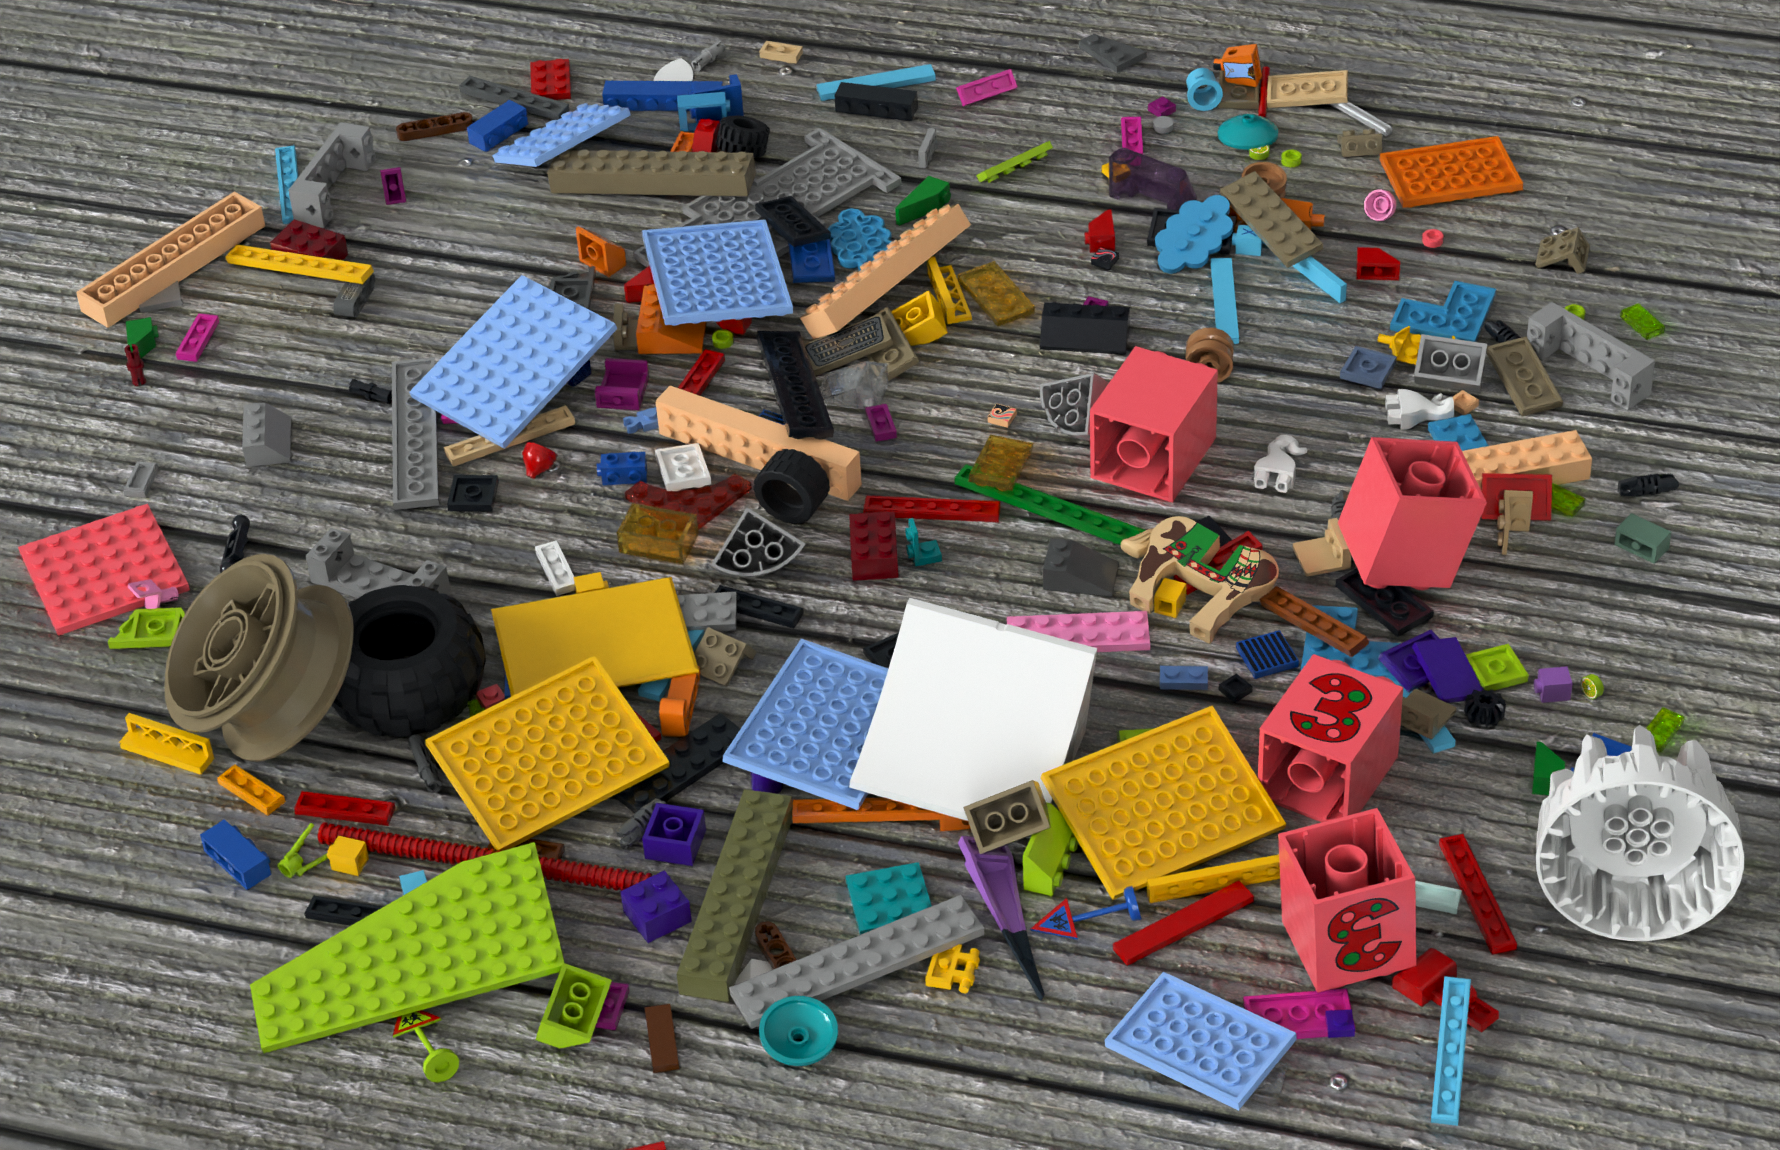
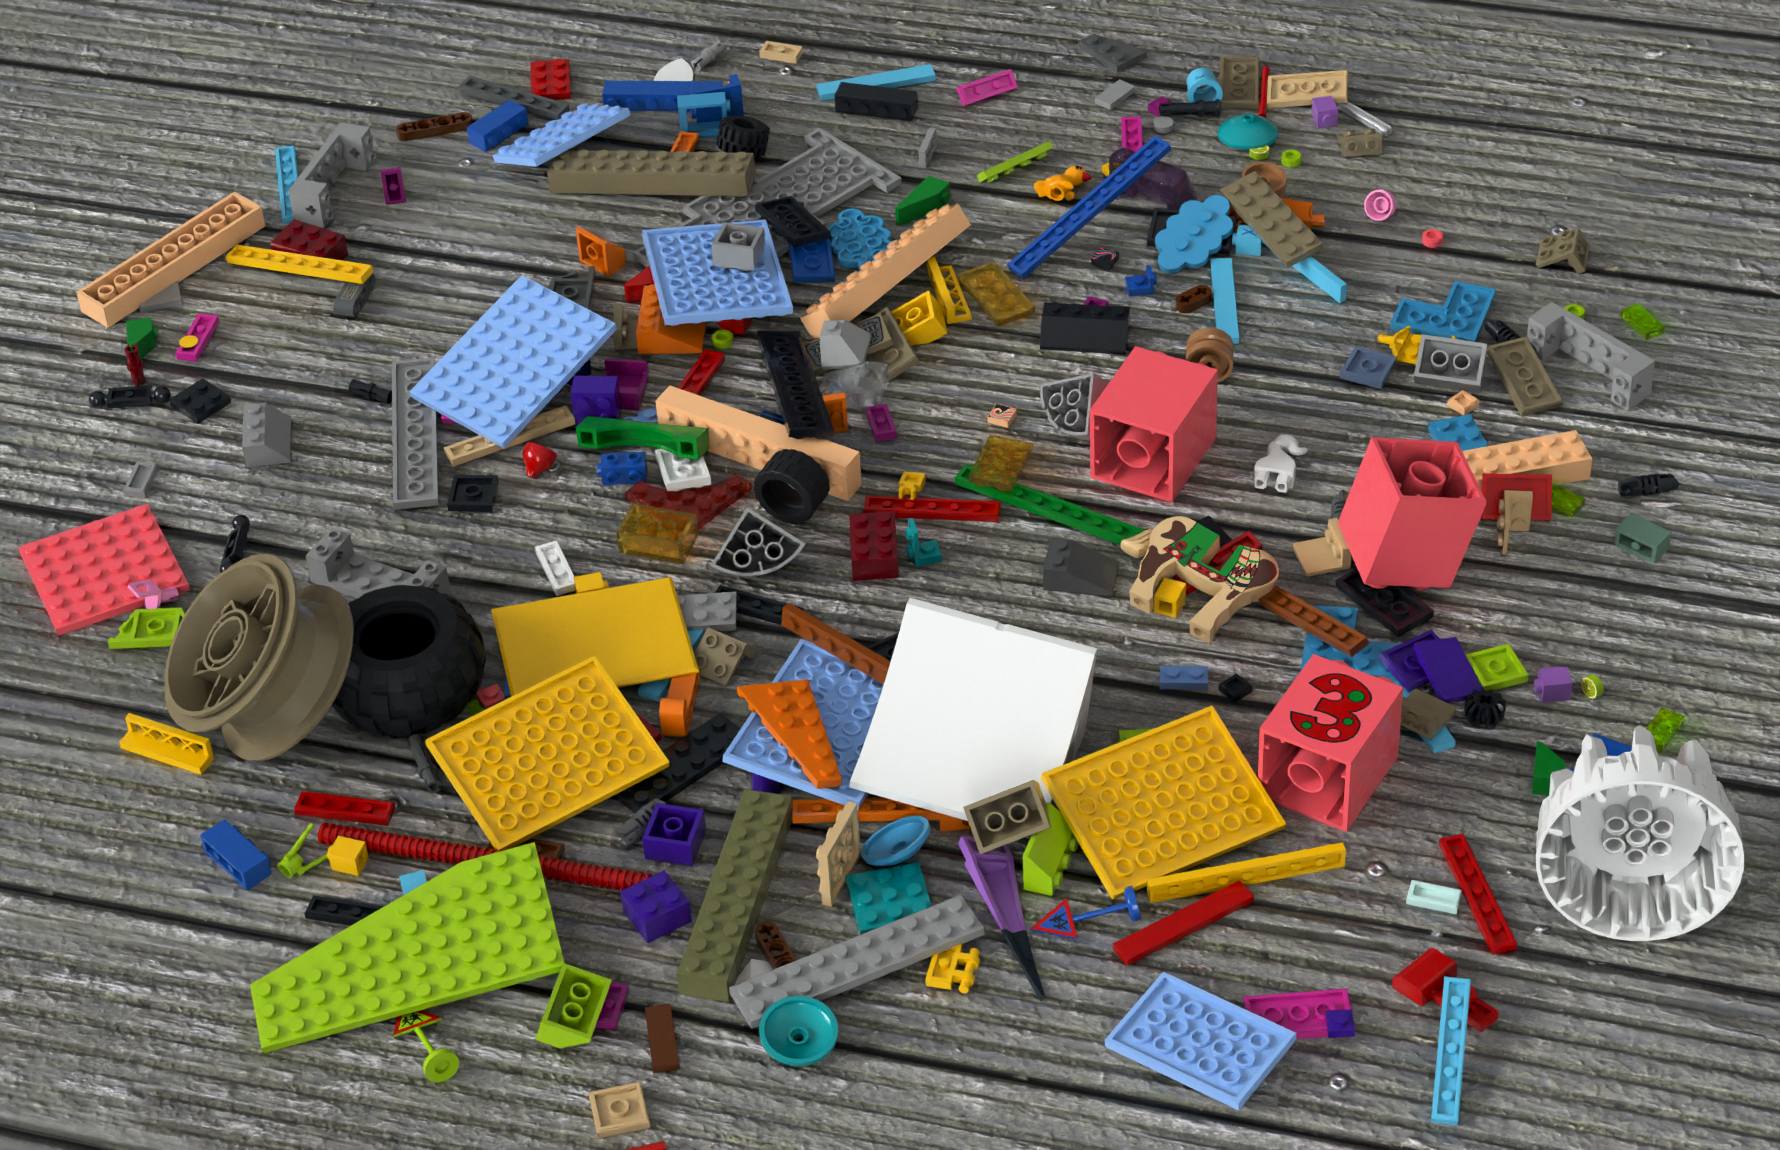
(129, 396): none -> black plate
(188, 341): none -> yellow sticker
(200, 401): none -> black plate
(251, 789): light orange tile -> none
(595, 397): none -> dark purple brick
(608, 432): none -> green arch
(619, 1110): none -> tan tile
(706, 136): red slope -> none
(738, 246): none -> light grey brick
(794, 721): none -> orange wing
(835, 642): none -> dark orange plate
(837, 411): none -> orange plate
(838, 853): none -> tan plate
(843, 344): none -> light grey slope
(896, 841): none -> dark azure dish
(911, 483): none -> yellow plate
(1061, 185): none -> light orange animal
(1089, 207): none -> blue plate
(1099, 630): bright pink plate -> none
(1101, 233): red slope -> none
(1114, 94): none -> light grey tile
(1141, 284): none -> blue bracket
(1193, 299): none -> reddish brown beam
(1197, 108): none -> black pin
(1240, 65): orange torso -> none
(1267, 654): tile -> none
(1324, 112): none -> medium lavender brick
(1348, 900): coral brick -> none
(1376, 265): red slope -> none
(1411, 408): white hips -> none
(1451, 172): orange plate -> none

